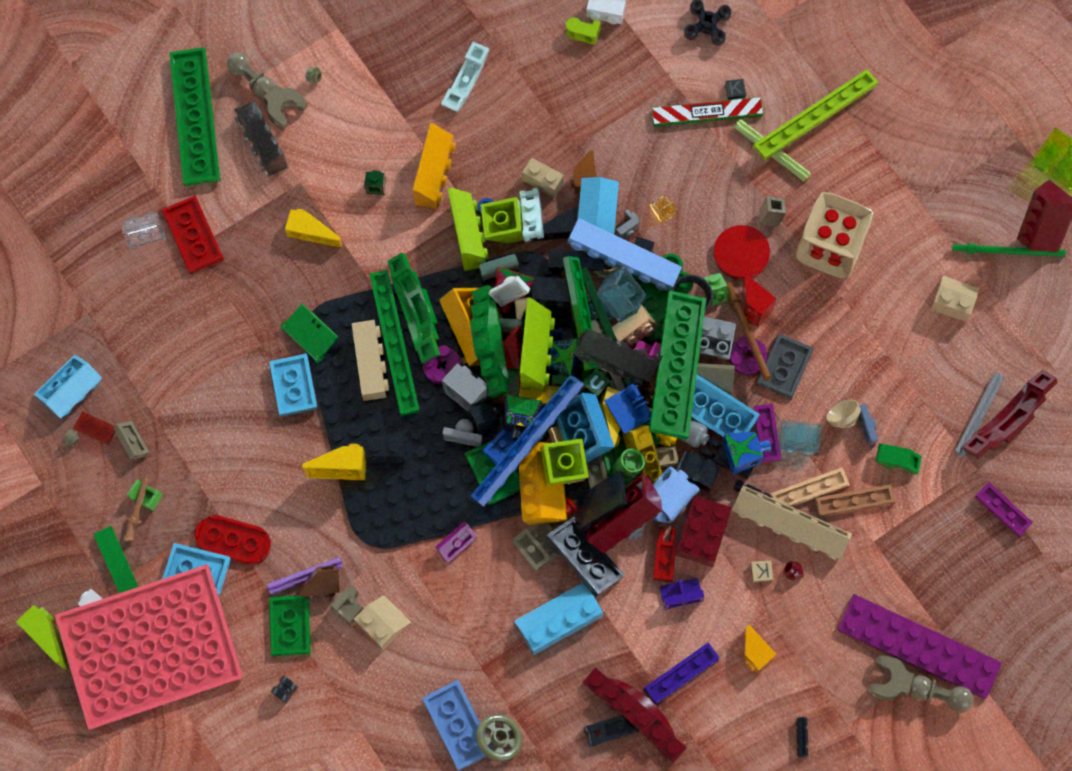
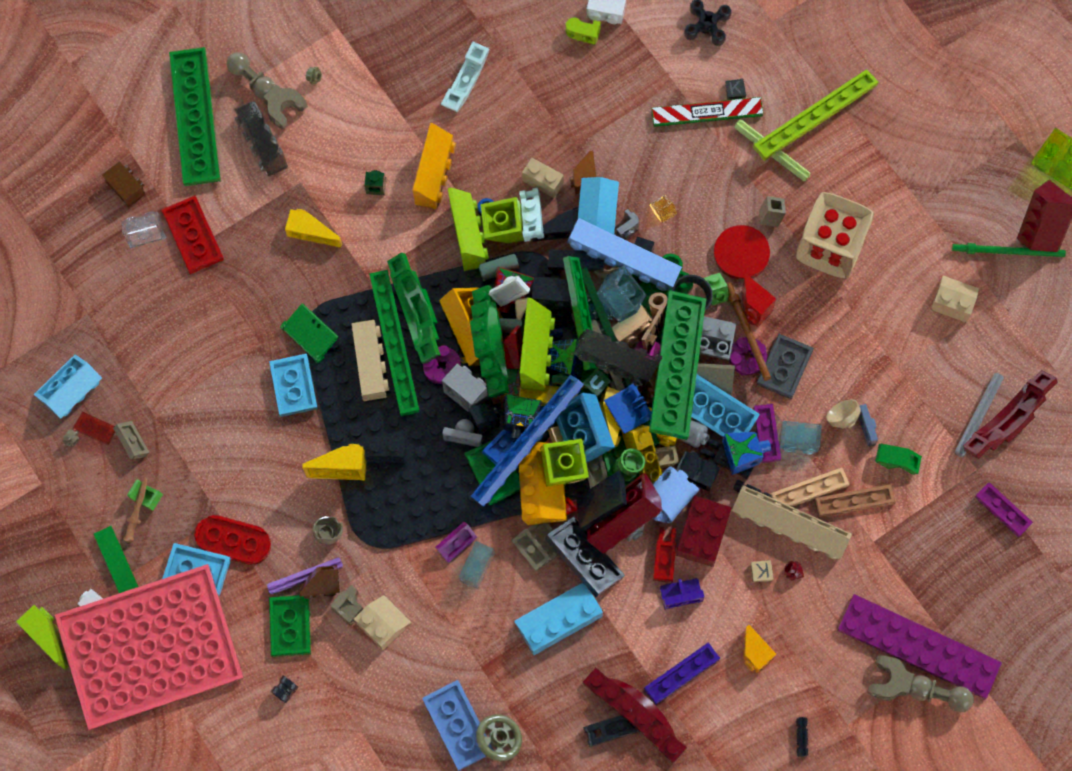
(124, 184): none -> reddish brown brick
(327, 530): none -> dark tan hair
(476, 565): none -> clear light blue brick
(657, 307): none -> medium nougat door

